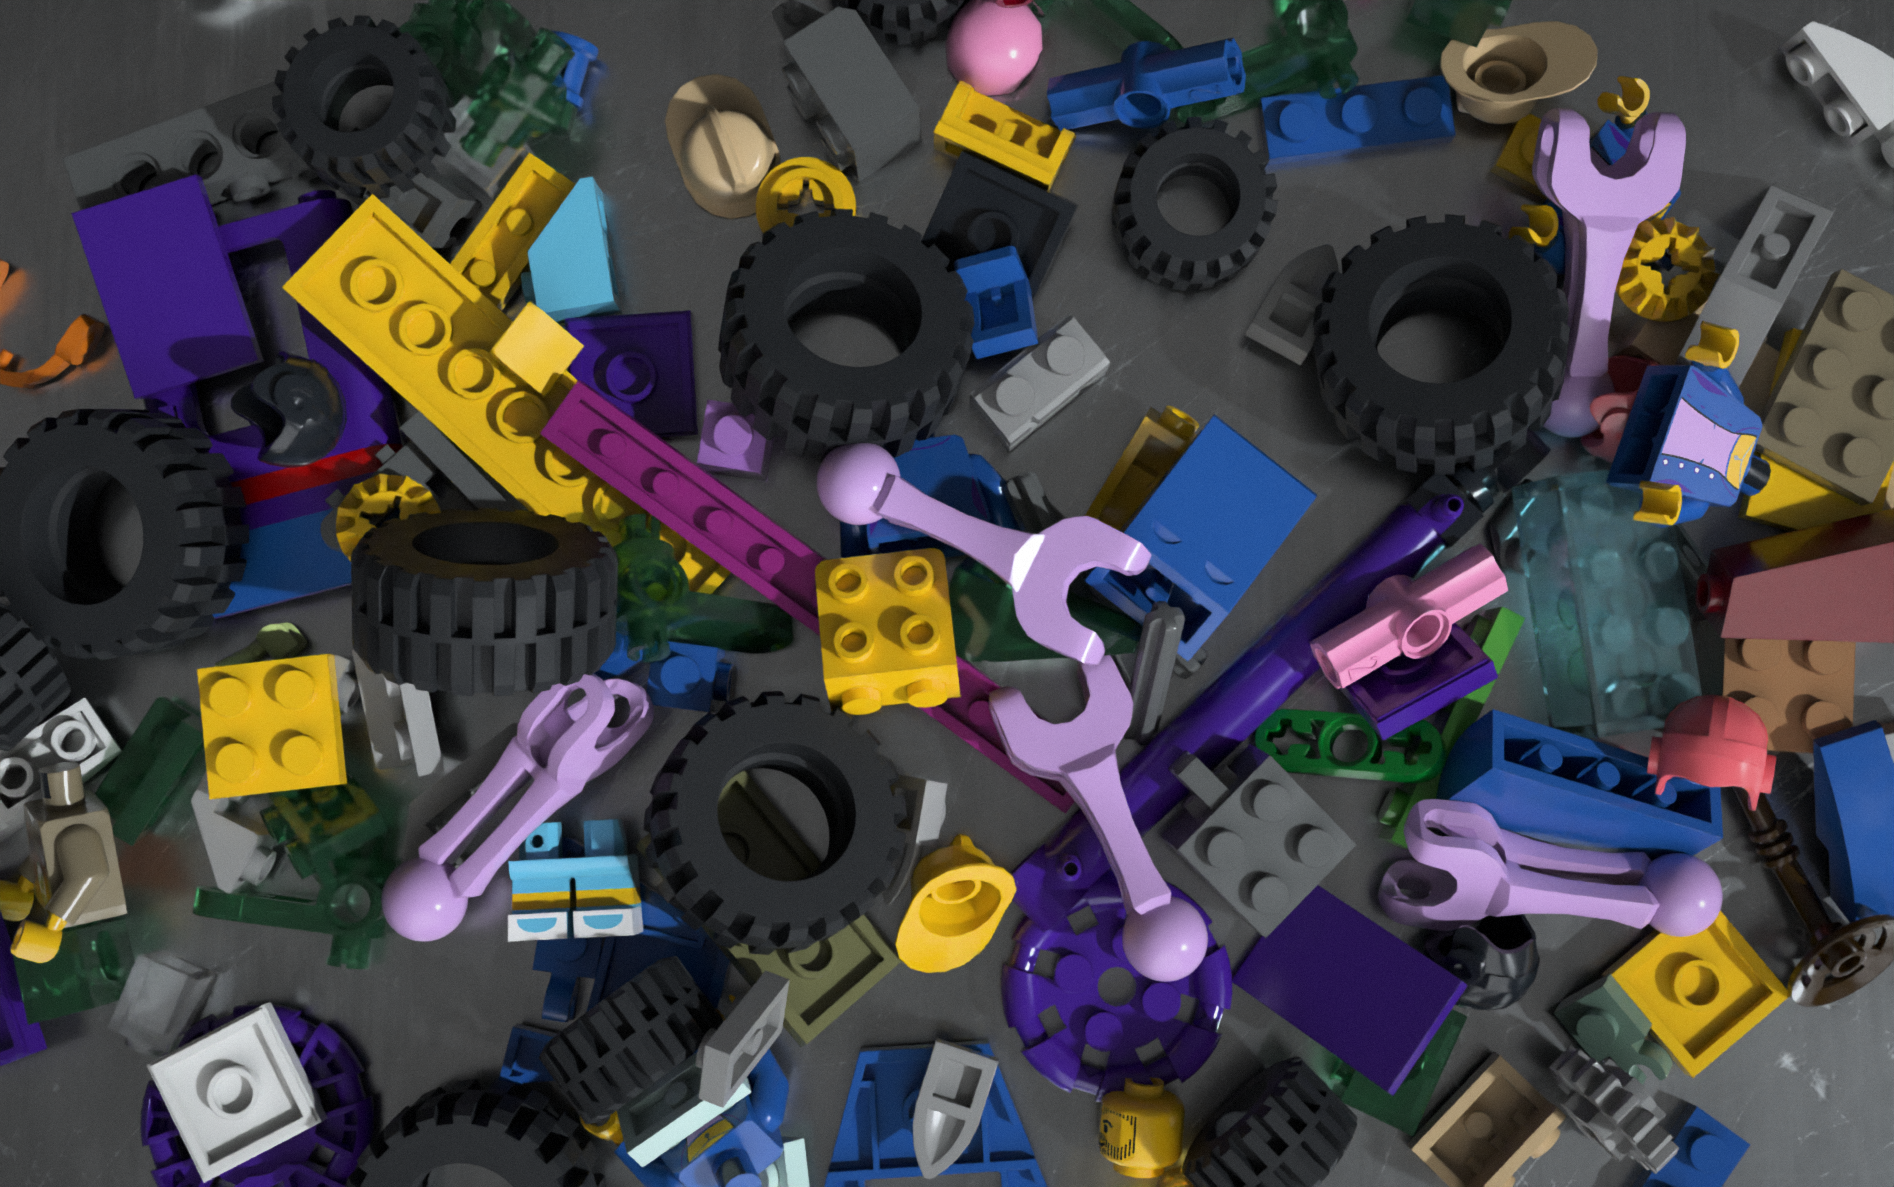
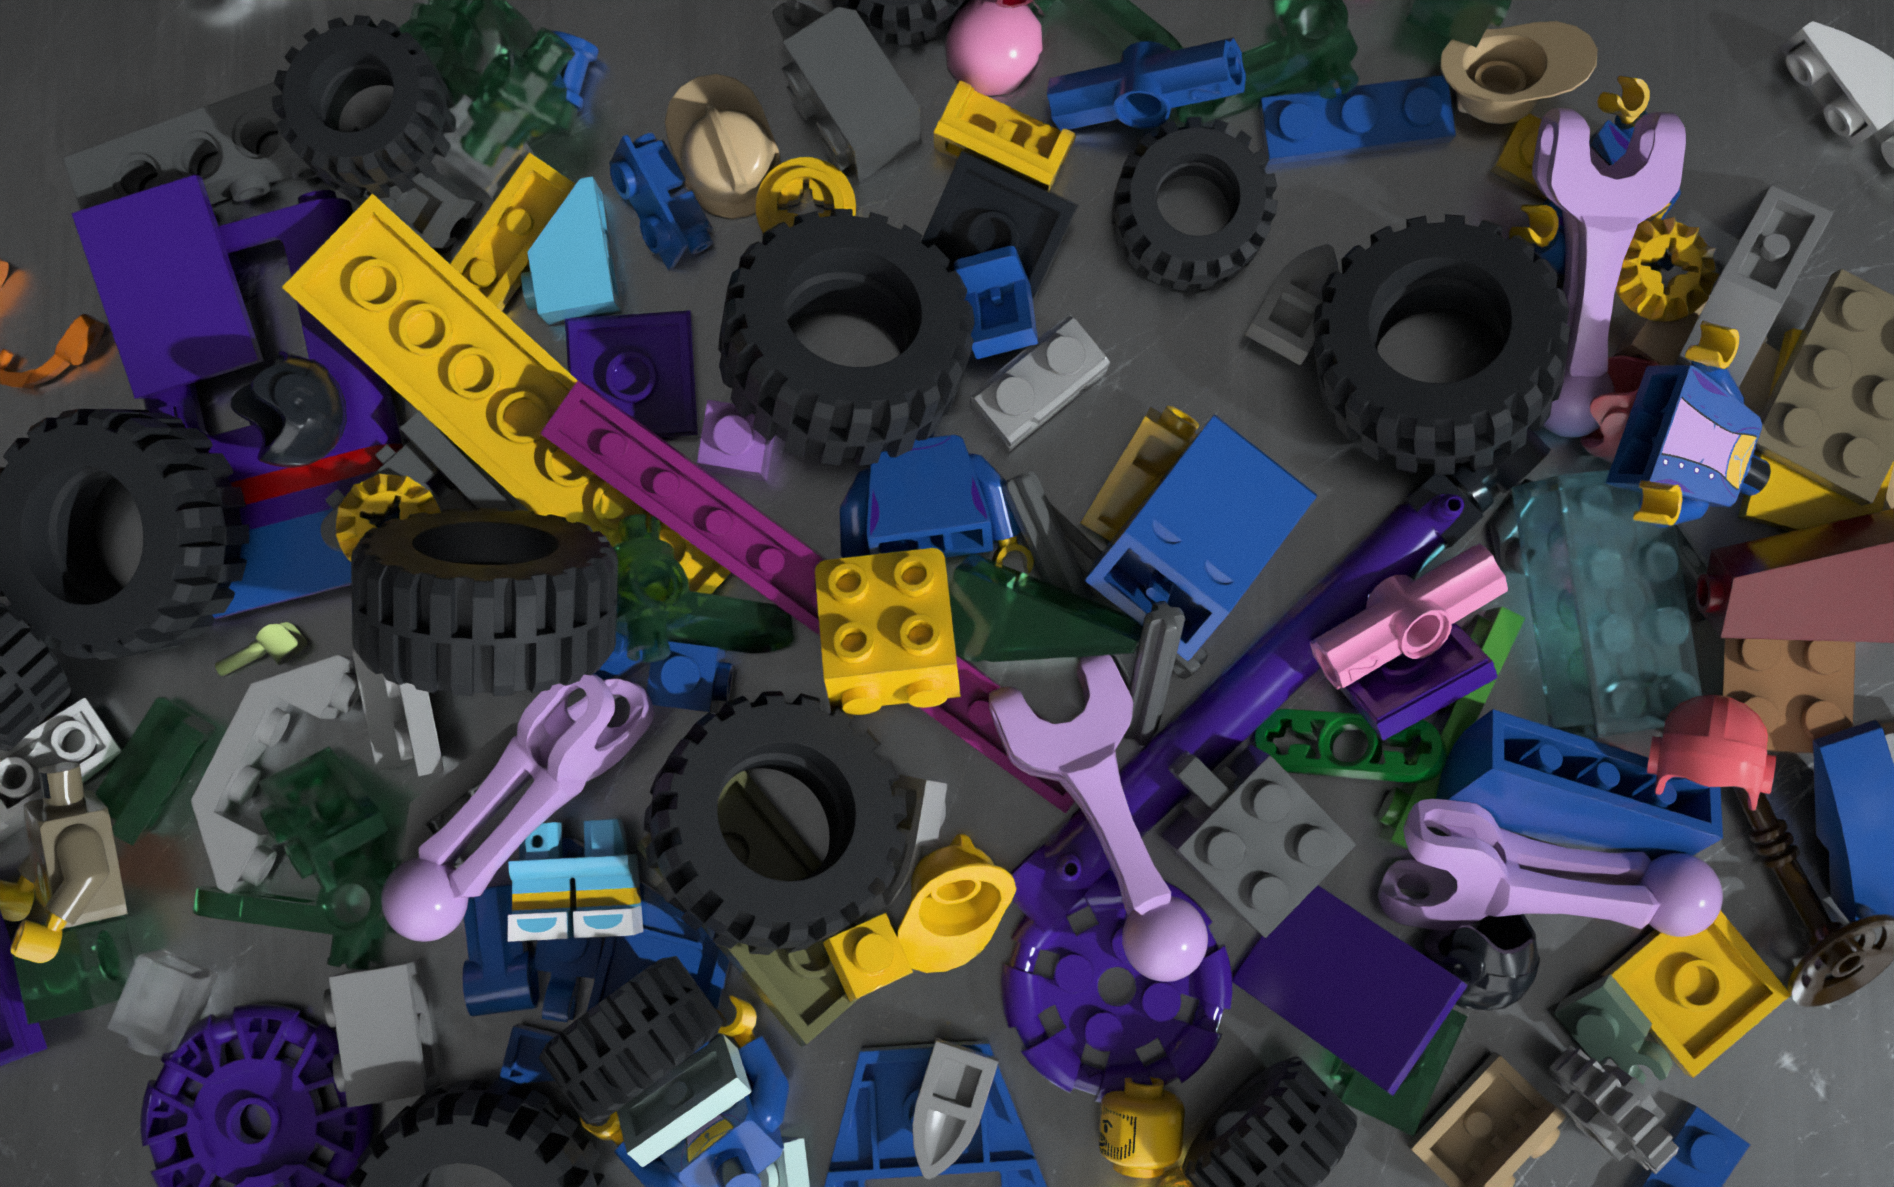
(237, 1091): white tile -> none
(271, 726): yellow plate -> none
(382, 1033): none -> light grey brick
(498, 971): none -> blue piece
(536, 349): yellow slope -> none
(644, 175): none -> blue hinge
(742, 1039): light grey plate -> none
(864, 485): lavender piece -> none
(867, 957): none -> yellow plate

